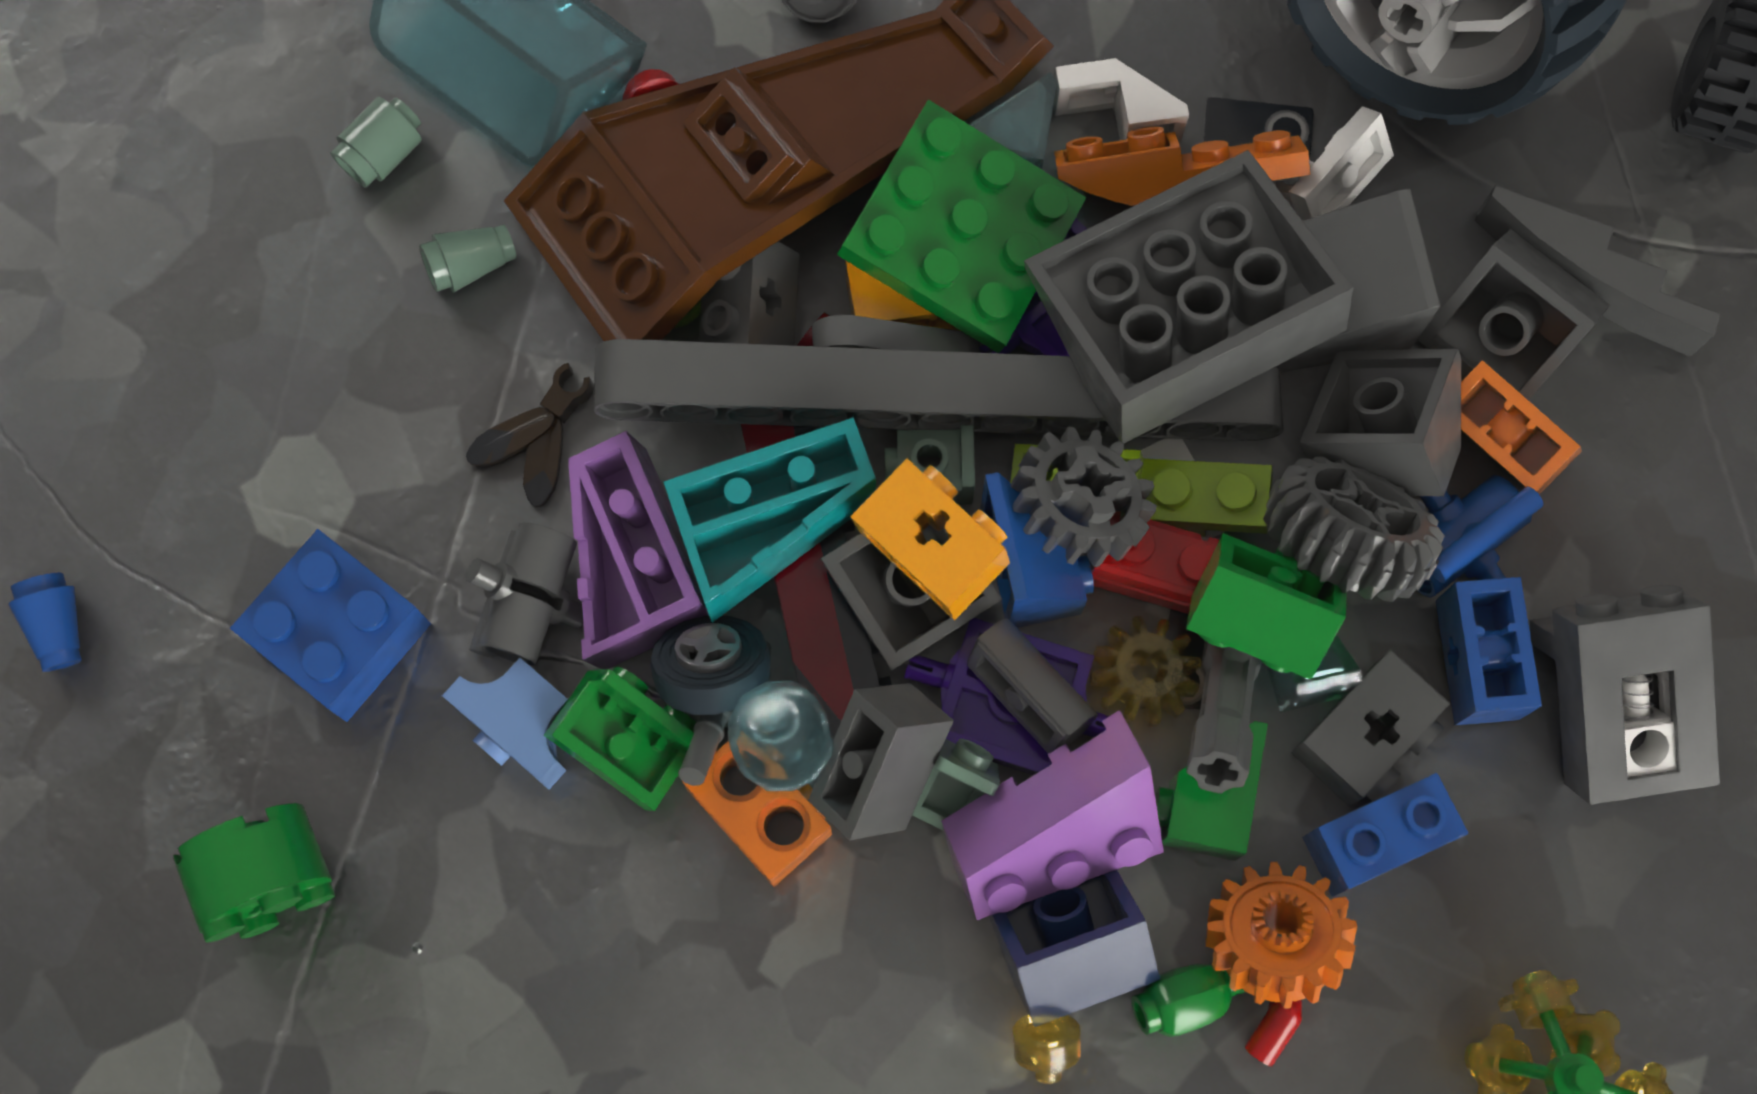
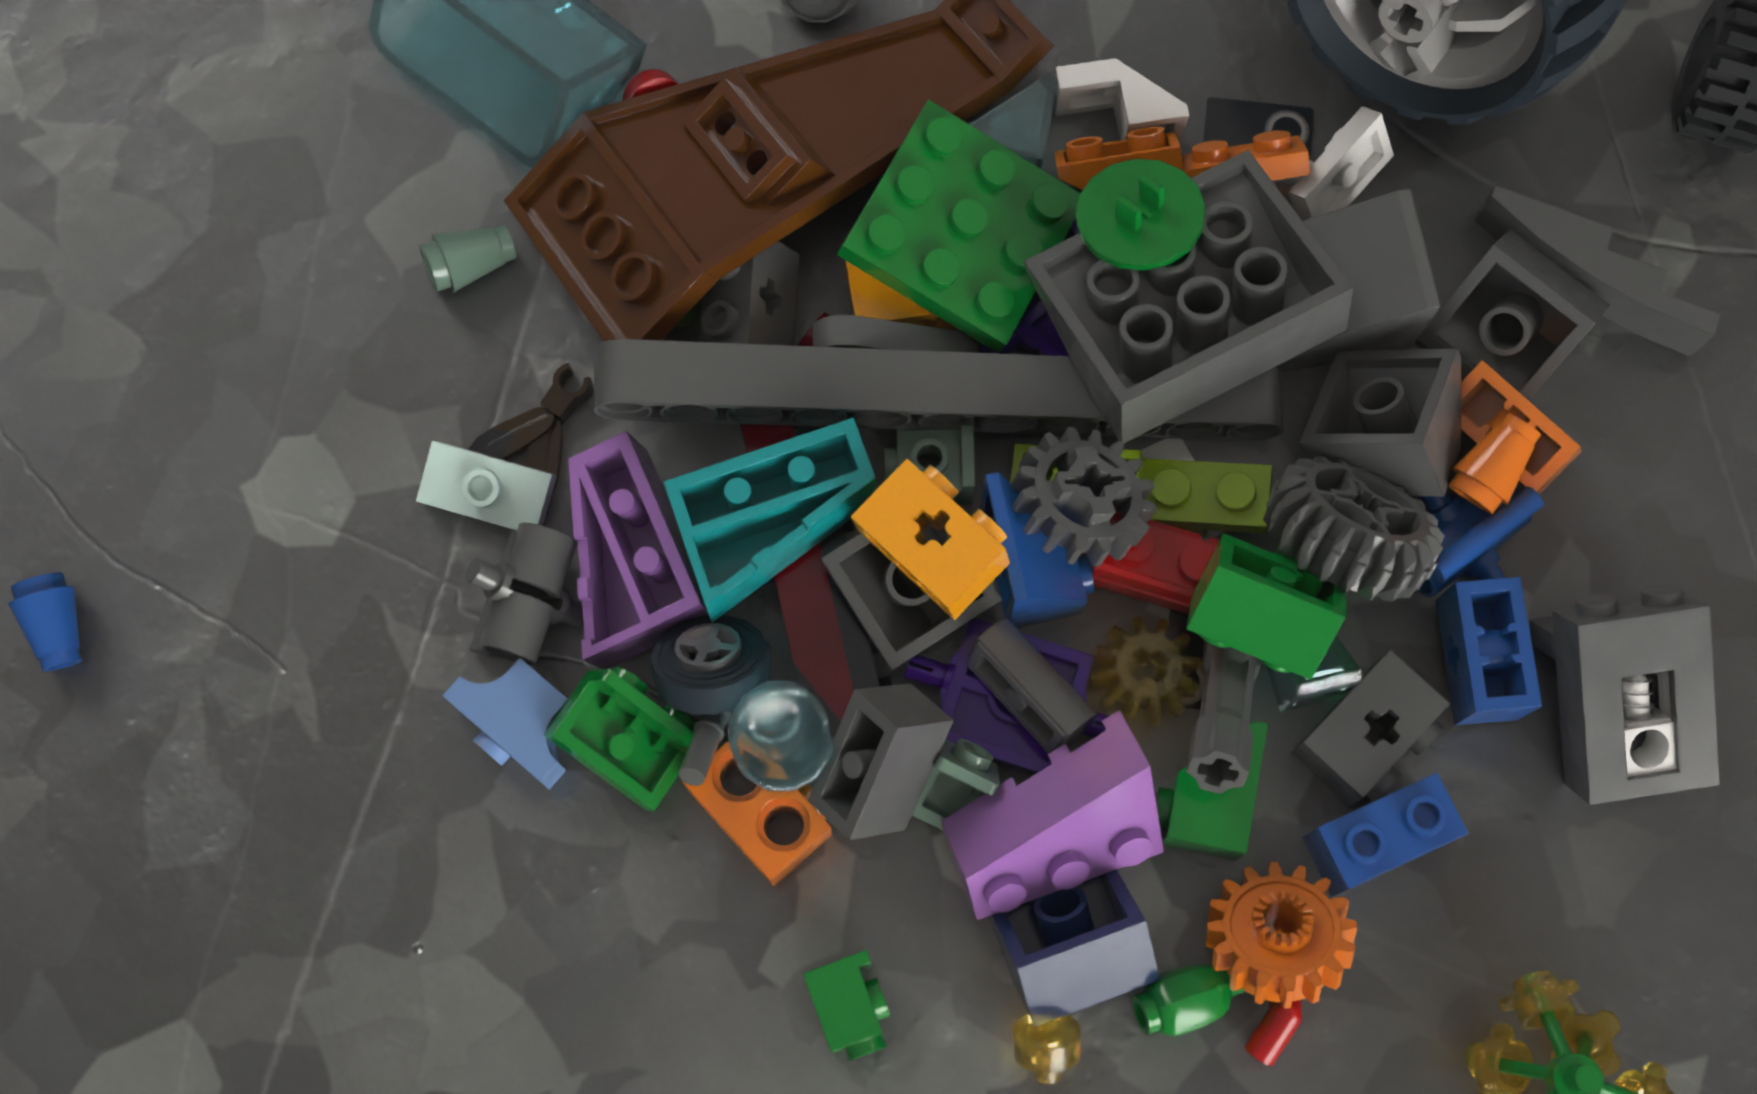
(251, 871): green brick -> none
(331, 625): blue brick -> none
(377, 140): sand green brick -> none
(484, 487): none -> light aqua plate
(848, 1005): none -> green brick
(1140, 214): none -> green piece
(1495, 464): none -> orange cone

